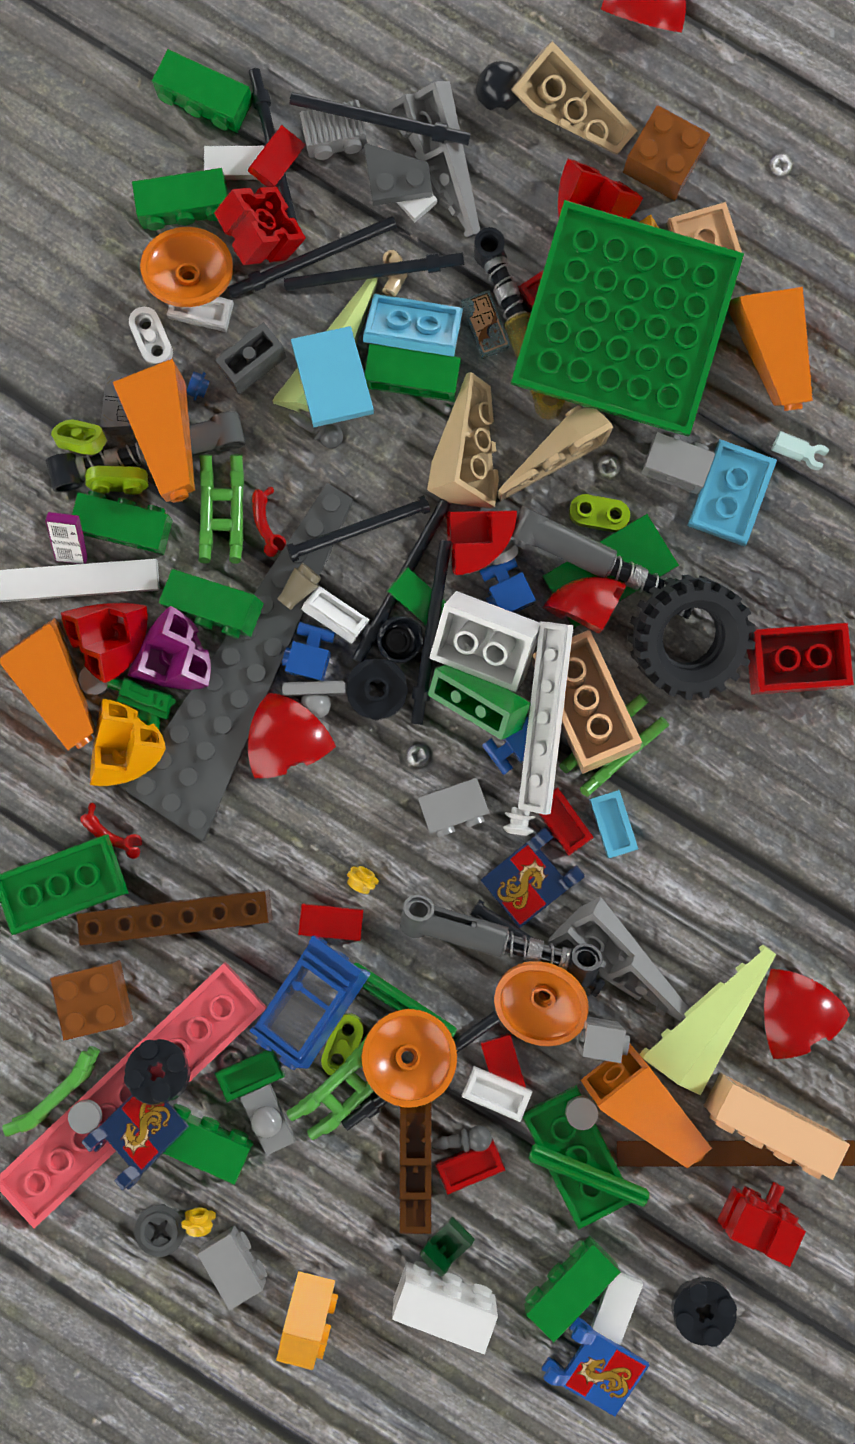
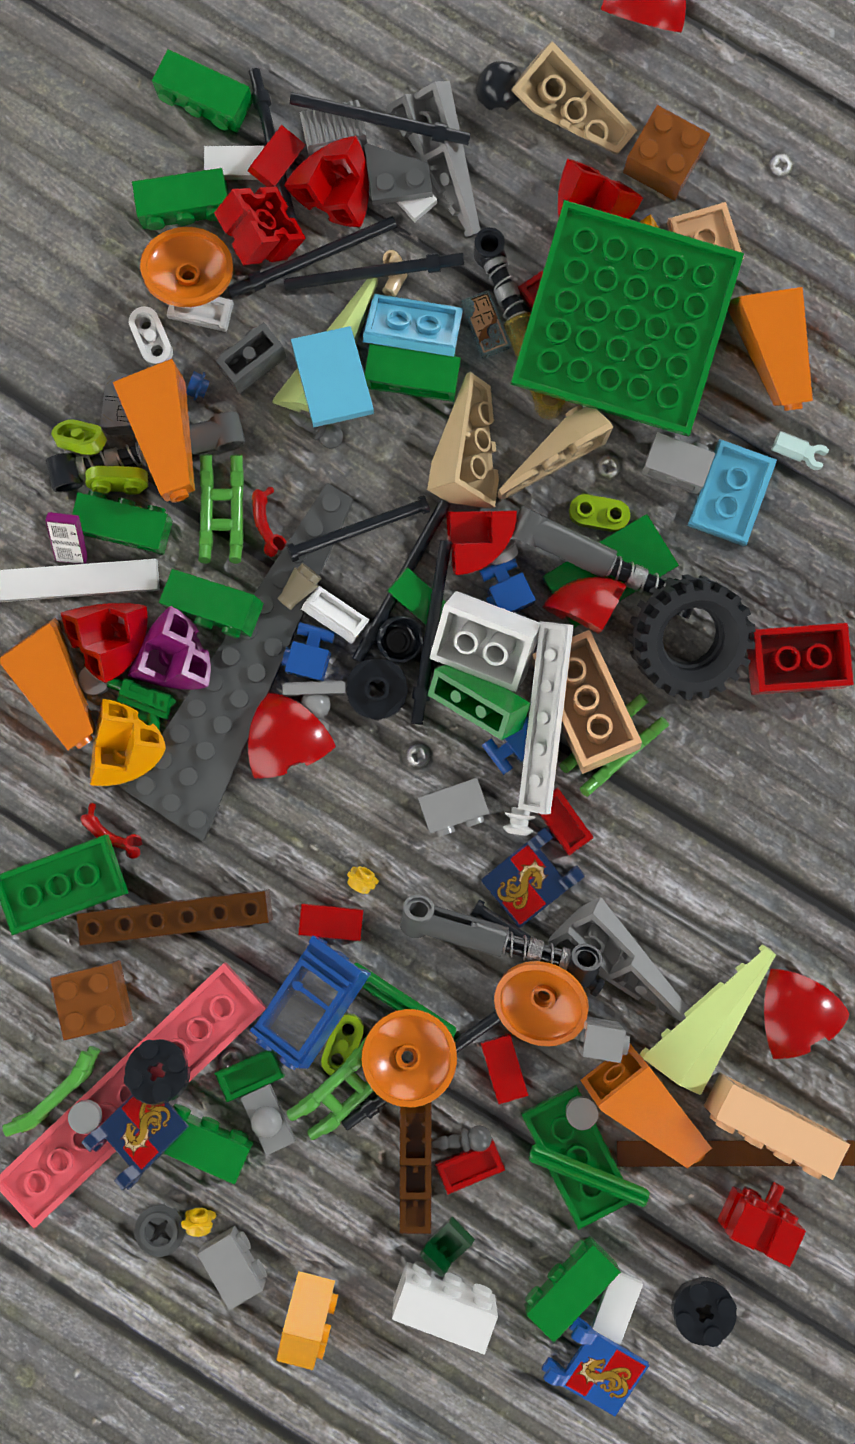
(334, 182): none -> red brick
(496, 1093): white tile -> none
(613, 824): medium azure tile -> none

